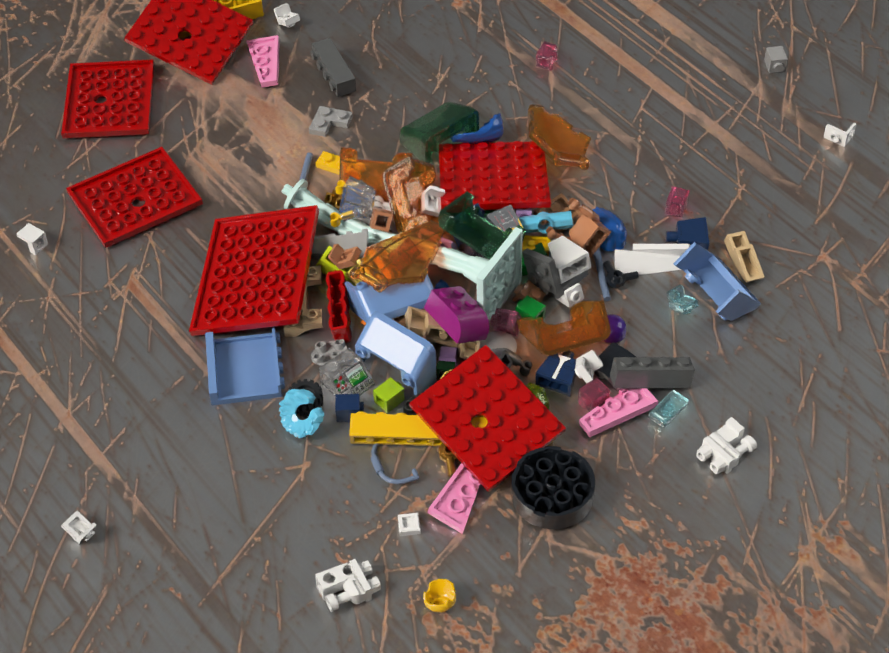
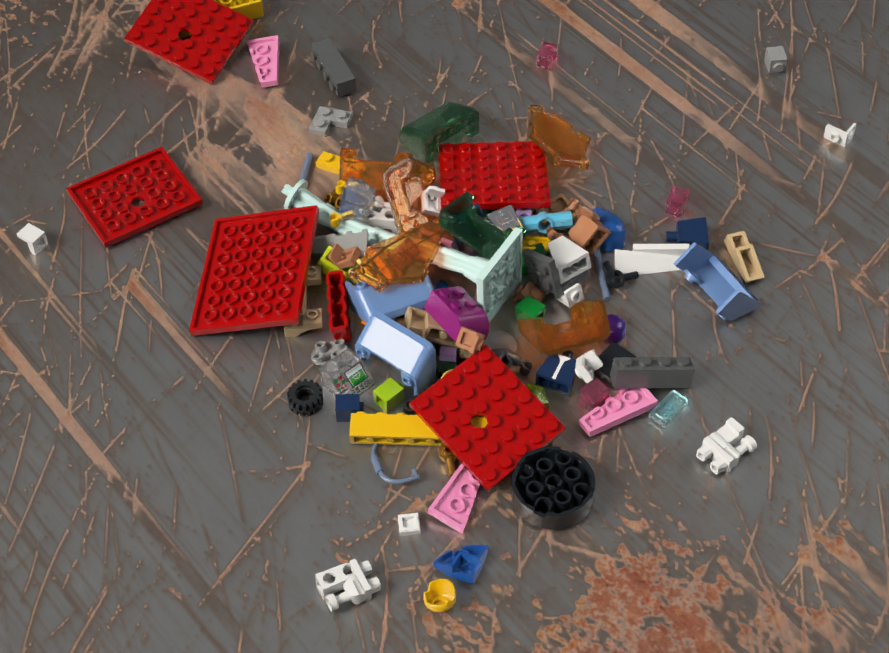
(79, 527): white bracket -> none
(127, 95): red plate -> none
(244, 368): medium blue panel -> none
(285, 16): white bracket -> none
(289, 418): medium azure piece -> none
(381, 219): nougat brick -> none
(463, 563): none -> blue brick
(470, 340): none -> nougat bracket
(488, 133): blue hair -> none
(505, 316): clear pink brick -> none
(679, 301): clear light blue bracket -> none

